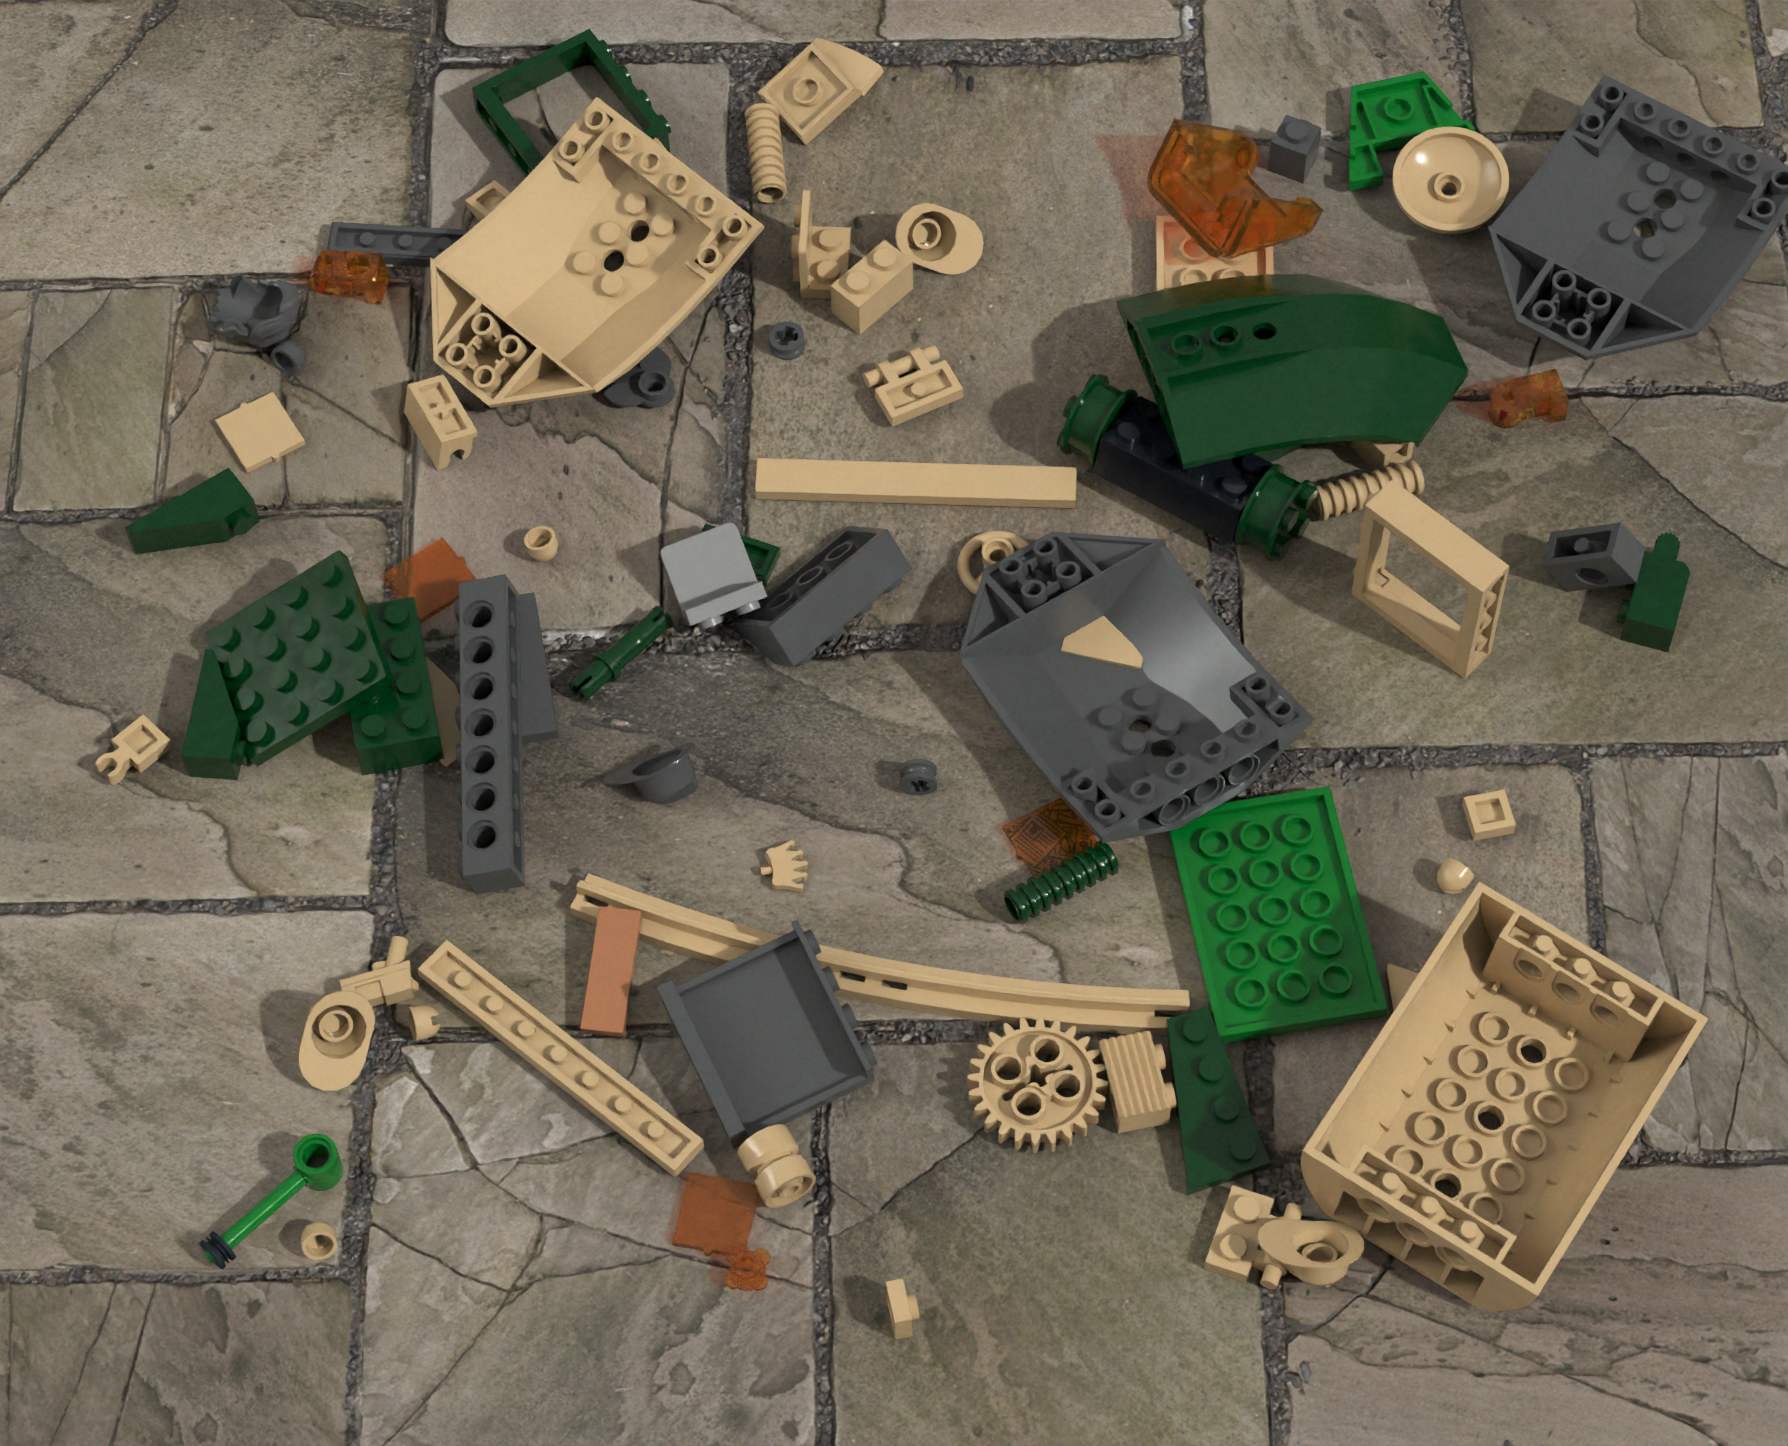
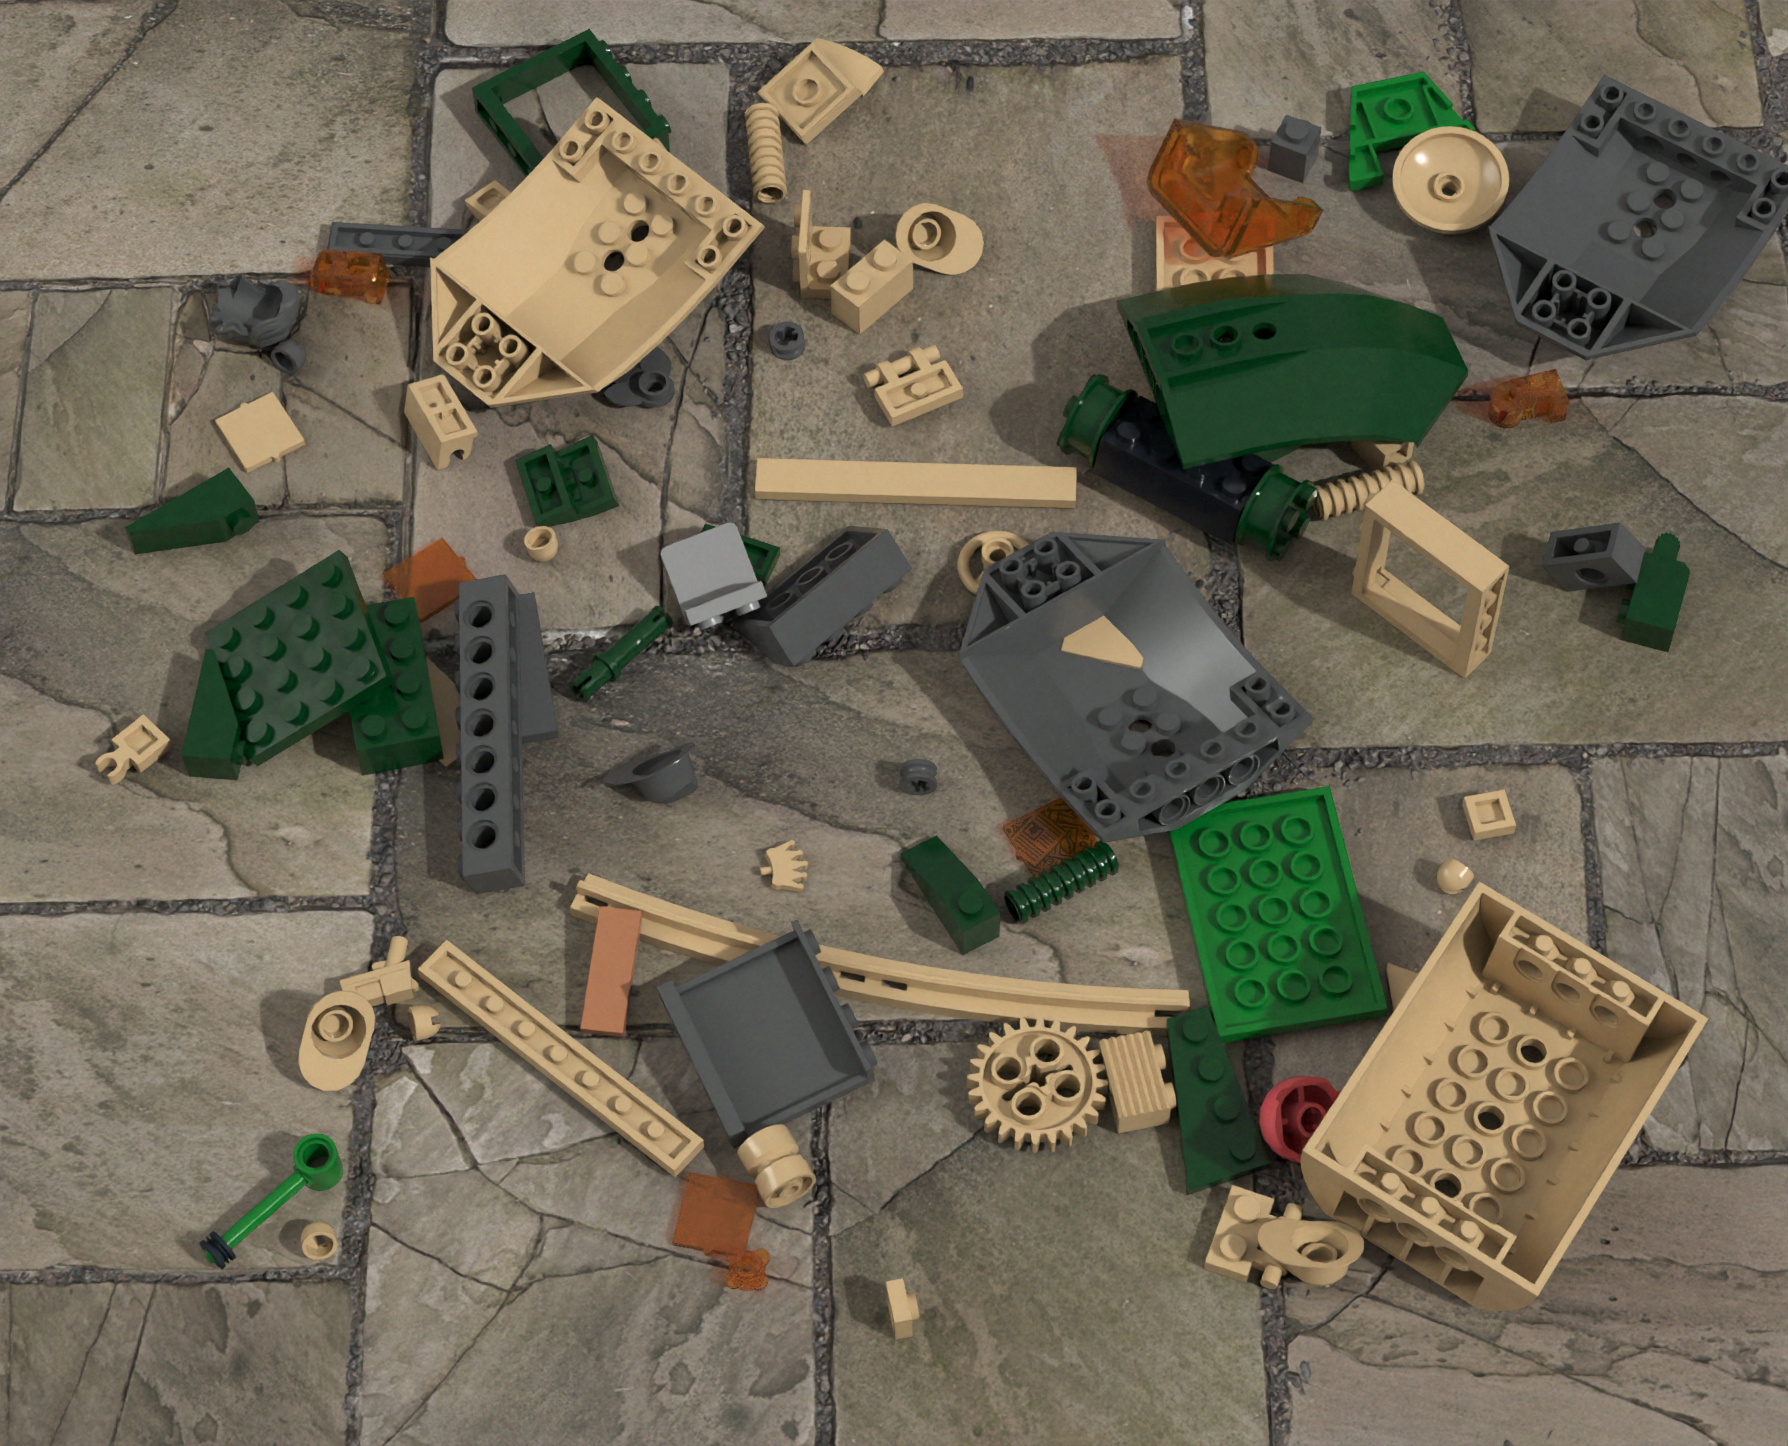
(567, 483): none -> dark green slope
(953, 894): none -> dark green slope
(1294, 1112): none -> coral cylinder

